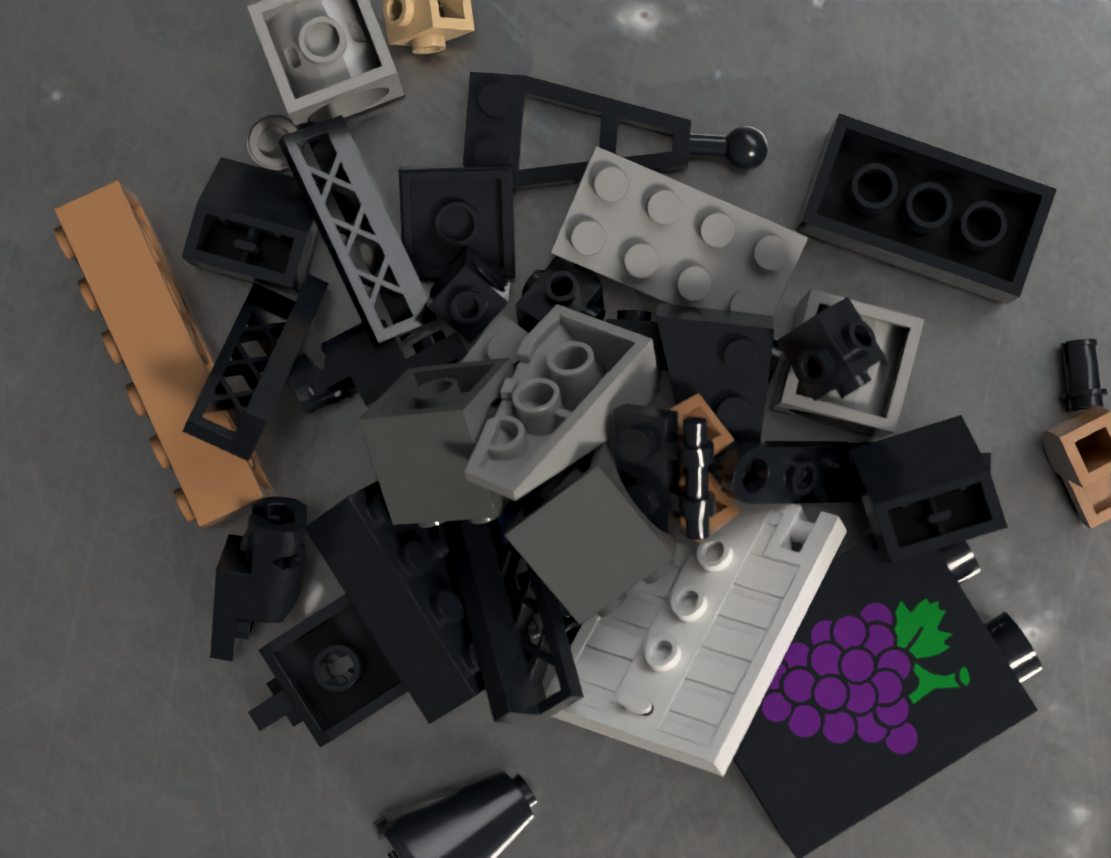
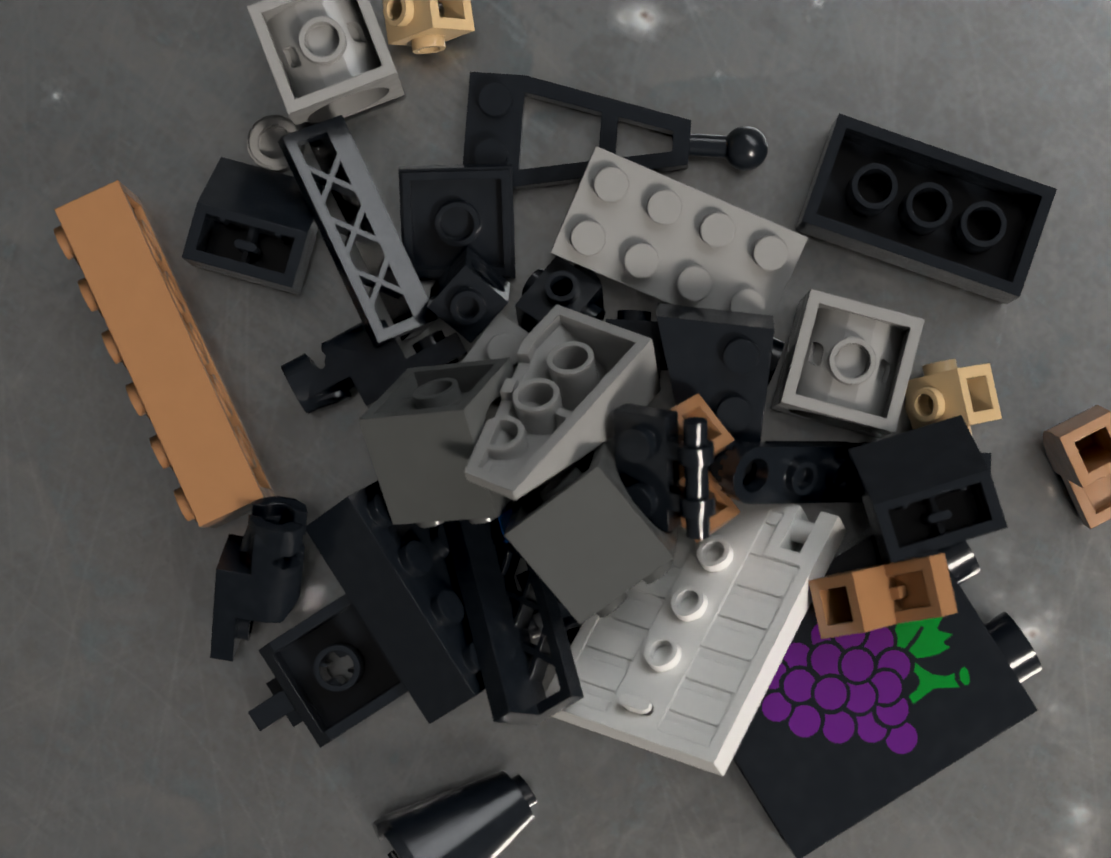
(274, 367): black fence -> none
(832, 351): black brick -> none
(882, 595): none -> medium nougat brick
(952, 392): none -> tan brick
(1082, 374): black pin -> none

